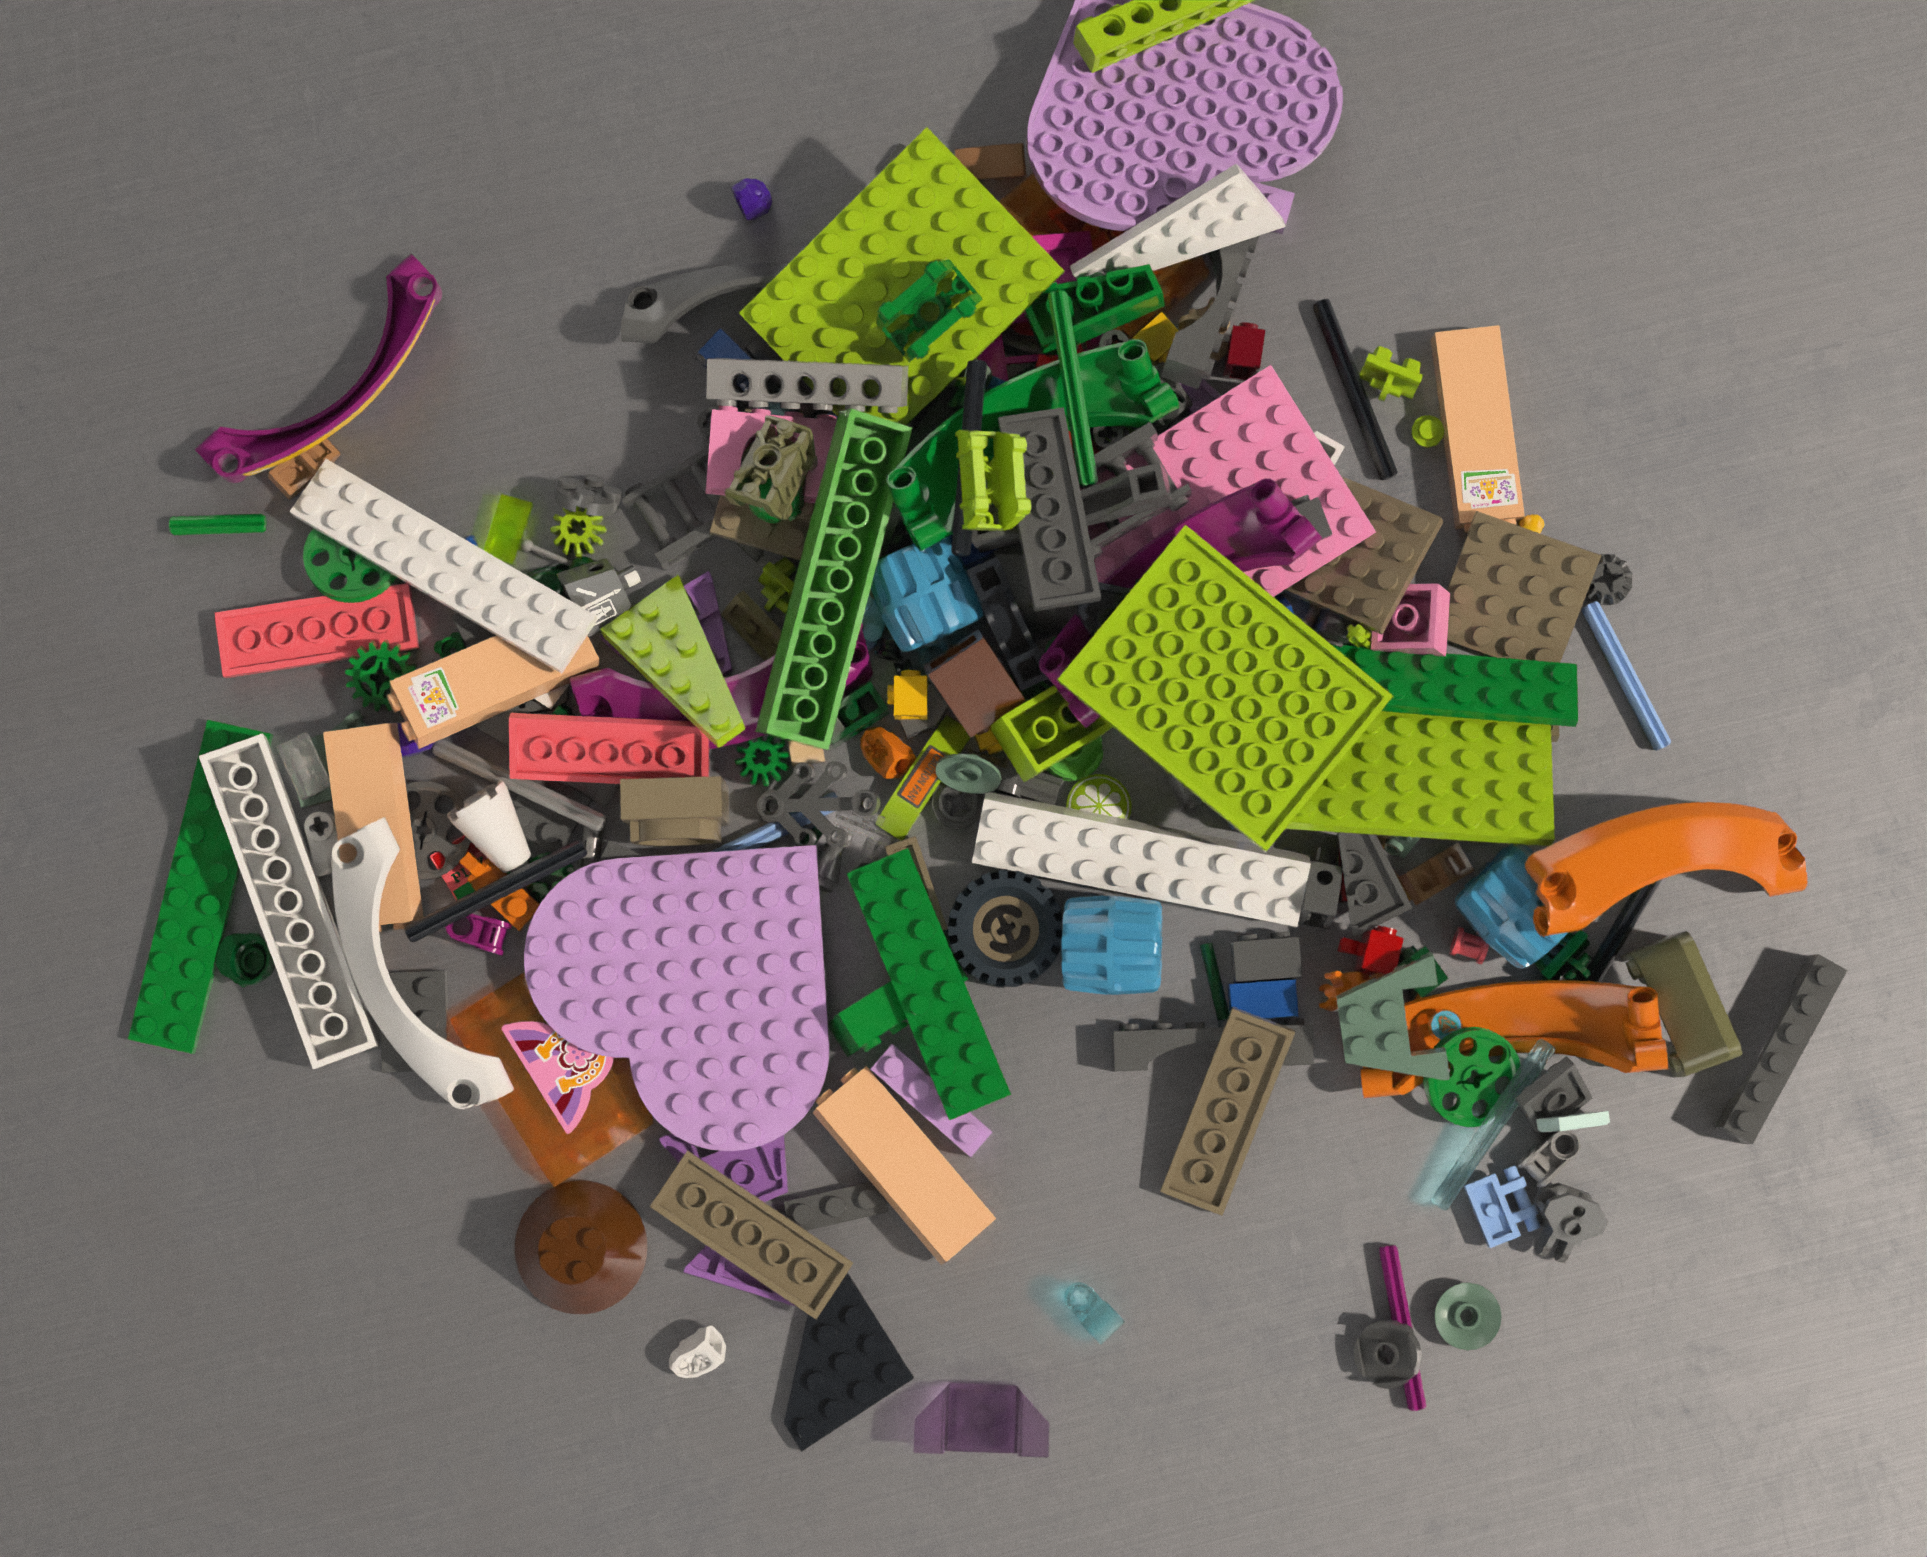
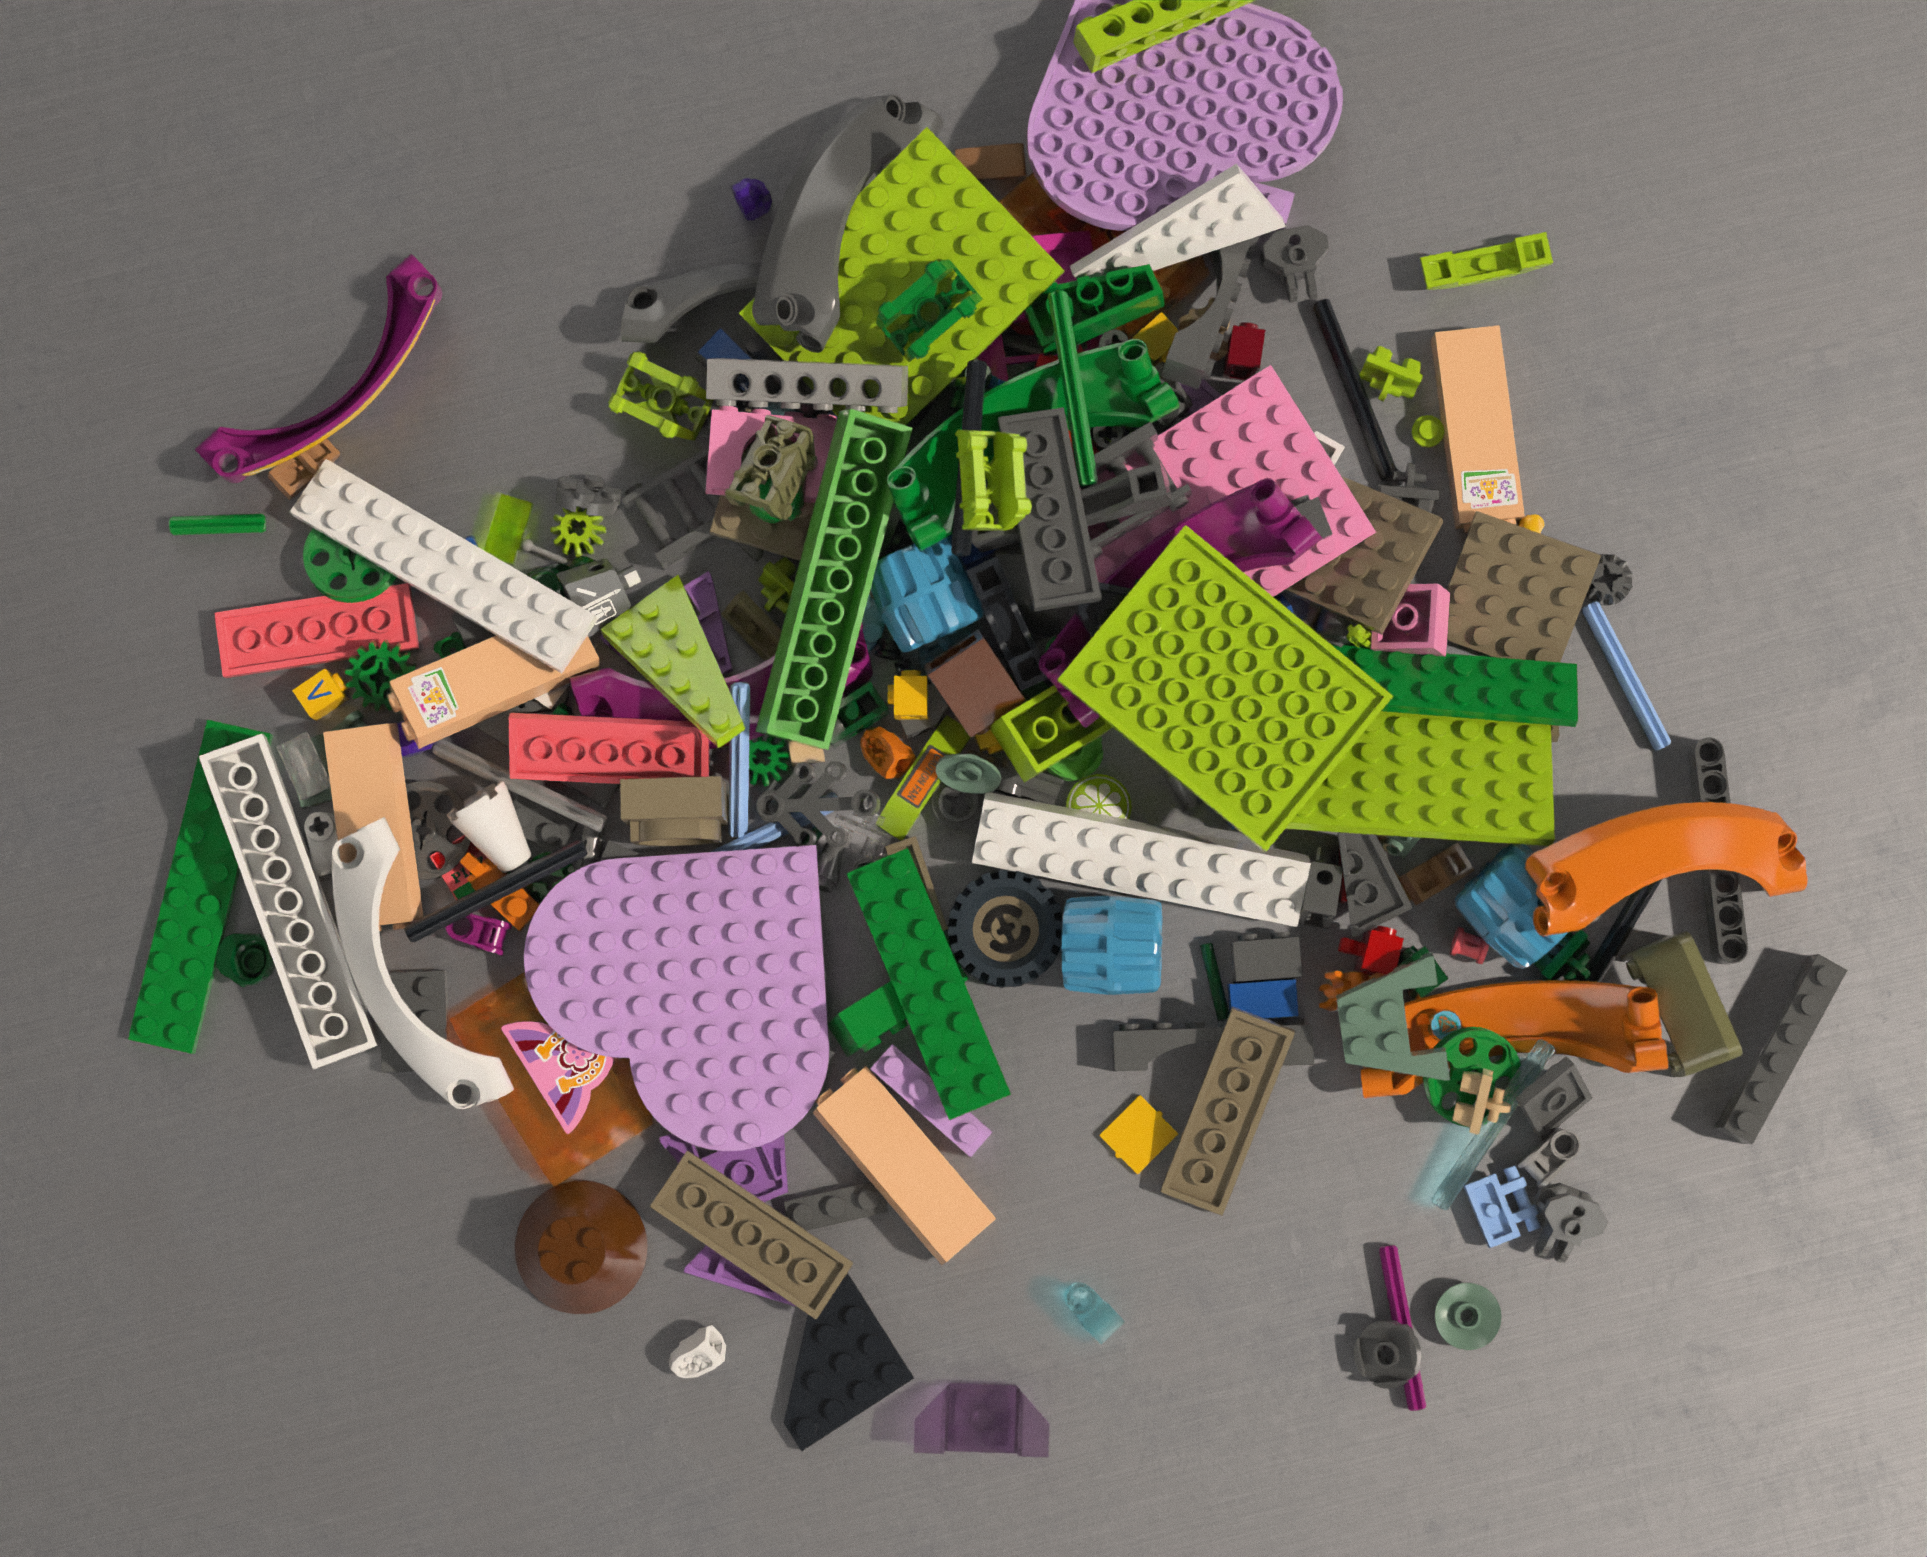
(322, 693): none -> yellow brick
(649, 410): none -> lime piece
(739, 765): none -> light blue axle
(803, 248): none -> dark grey panel
(1138, 1134): none -> yellow piece
(1295, 261): none -> dark grey hinge
(1422, 497): none -> dark grey hips
(1480, 1085): none -> tan hips
(1486, 263): none -> lime slope
(1573, 1121): light aqua tile -> none
(1714, 899): none -> dark grey beam

